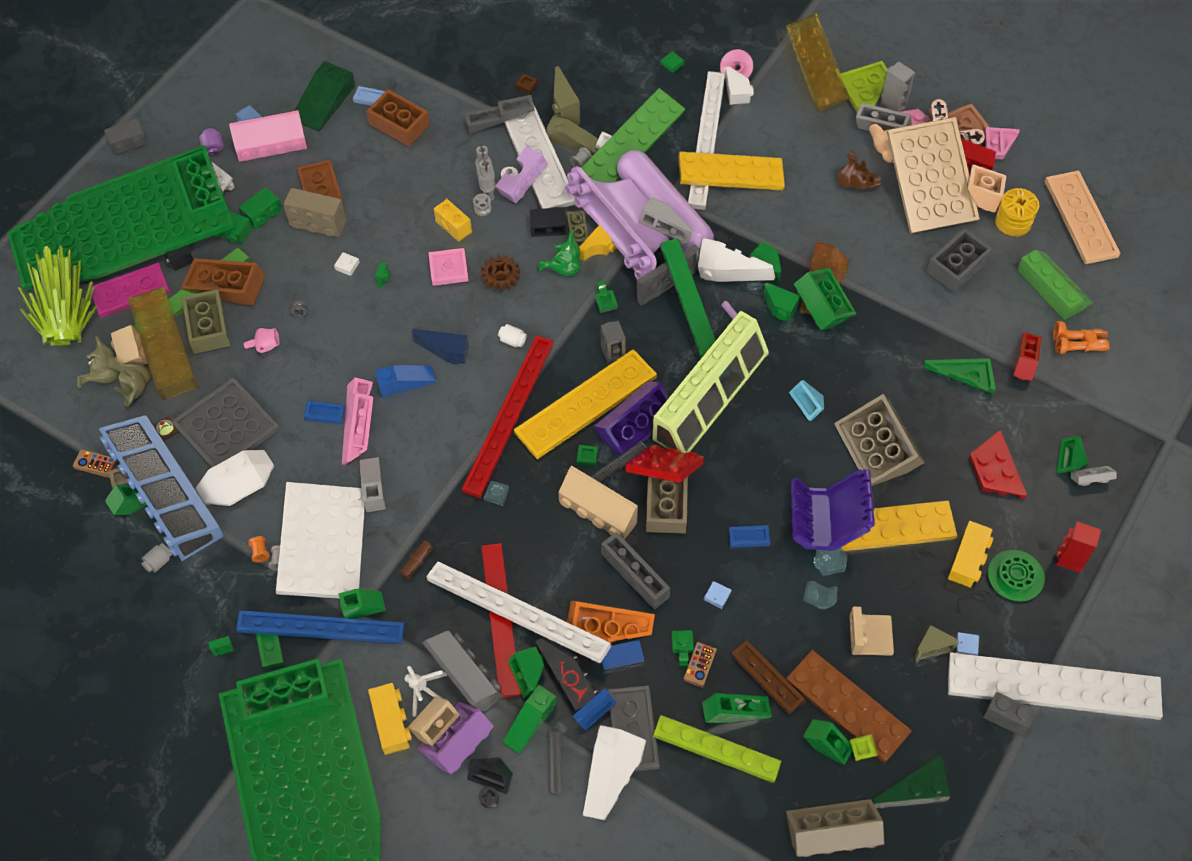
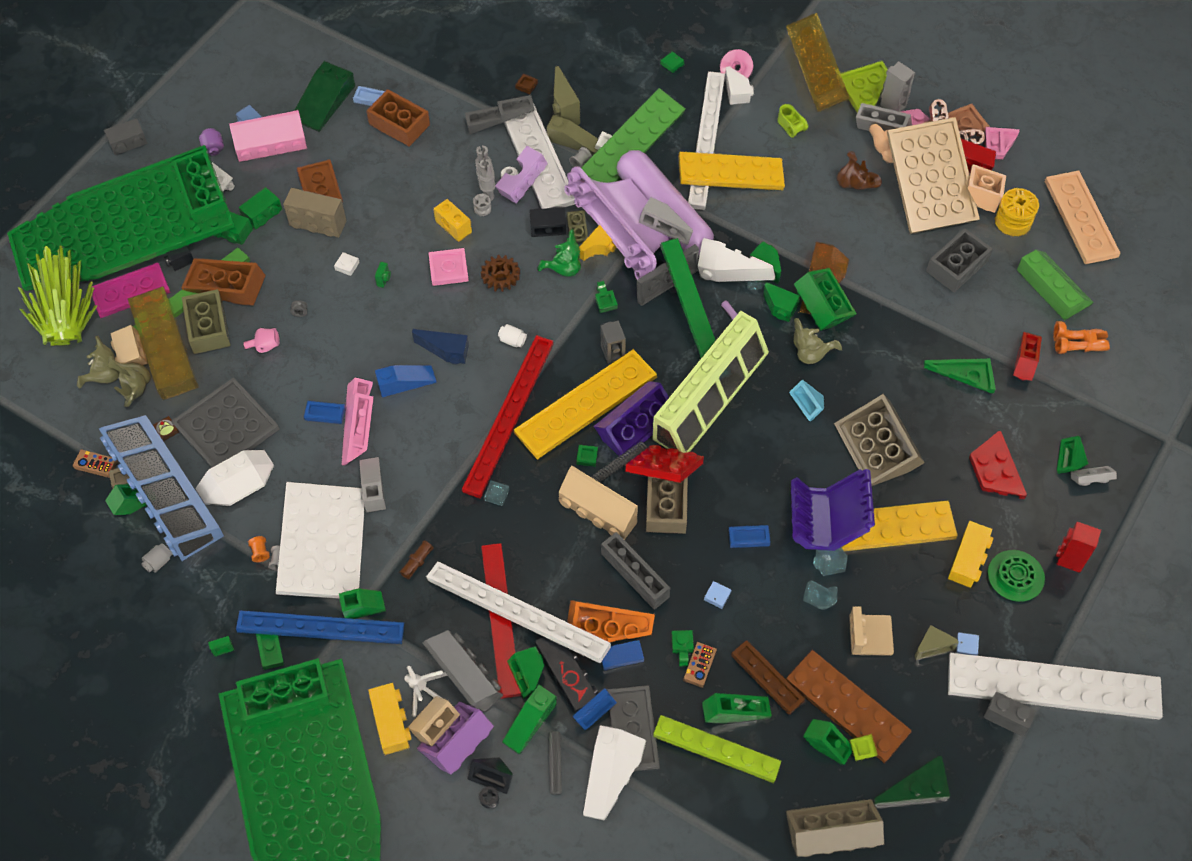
(791, 120): none -> lime piece
(809, 346): none -> olive piece

